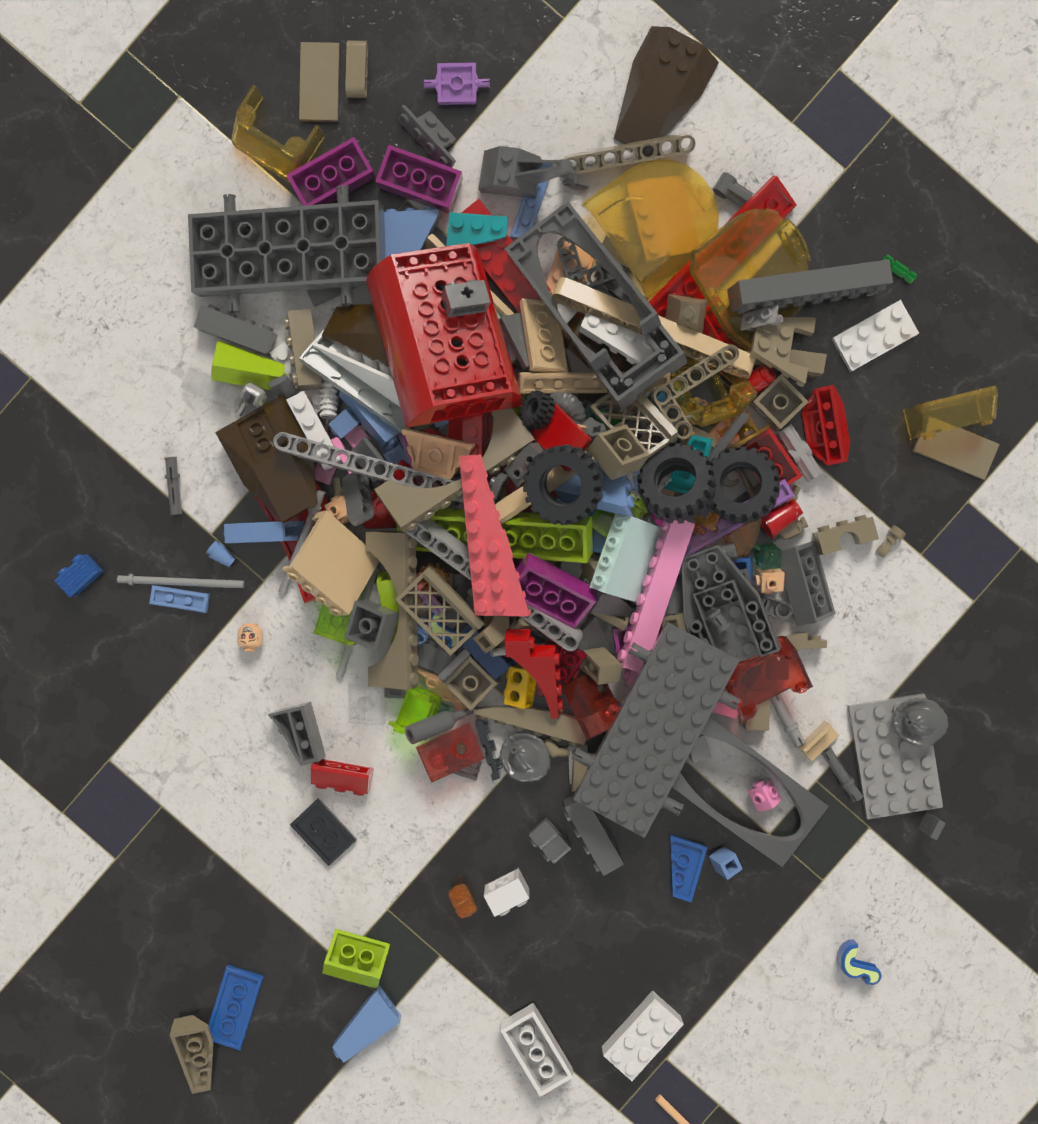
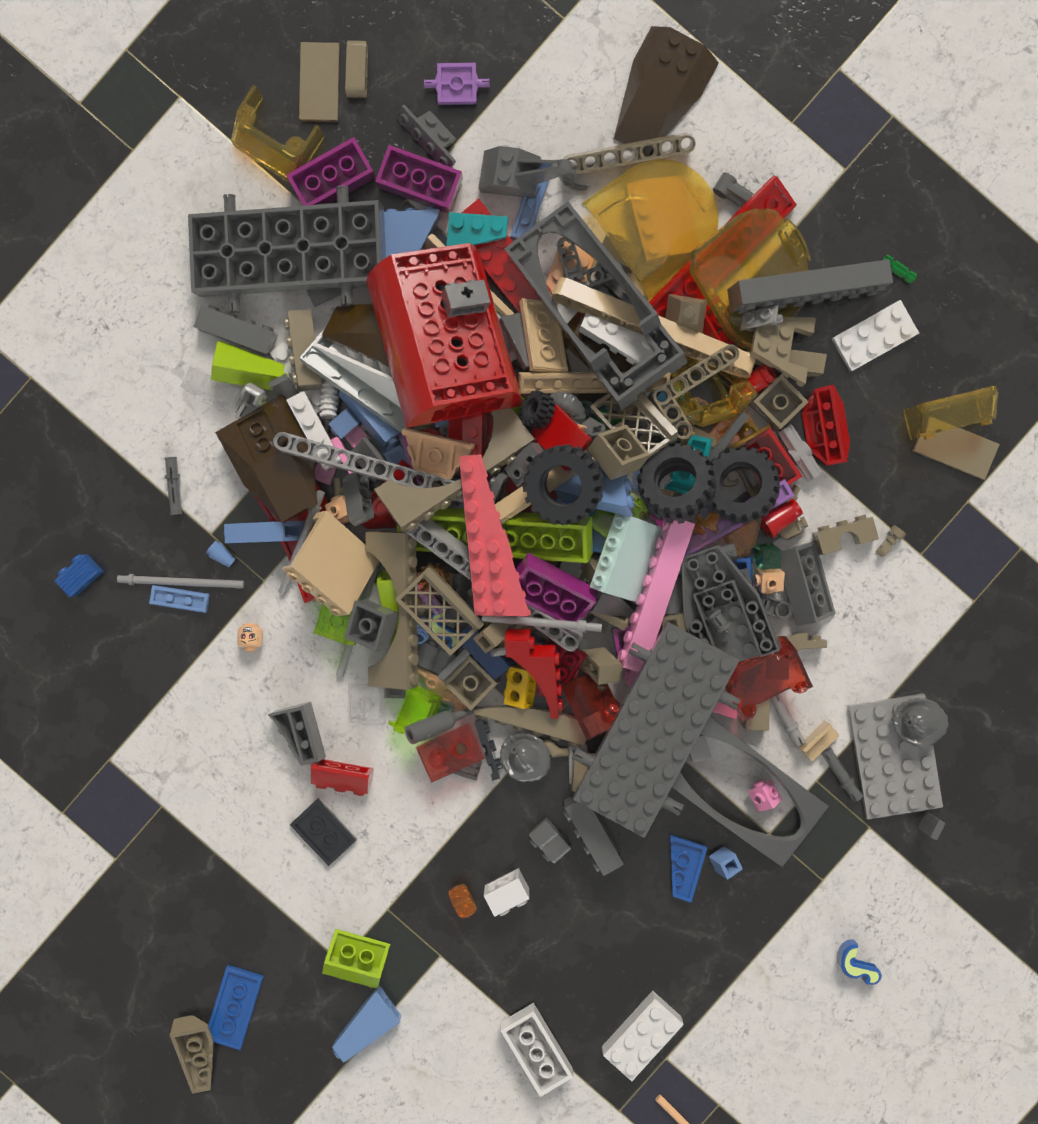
(580, 626): none -> light grey bar

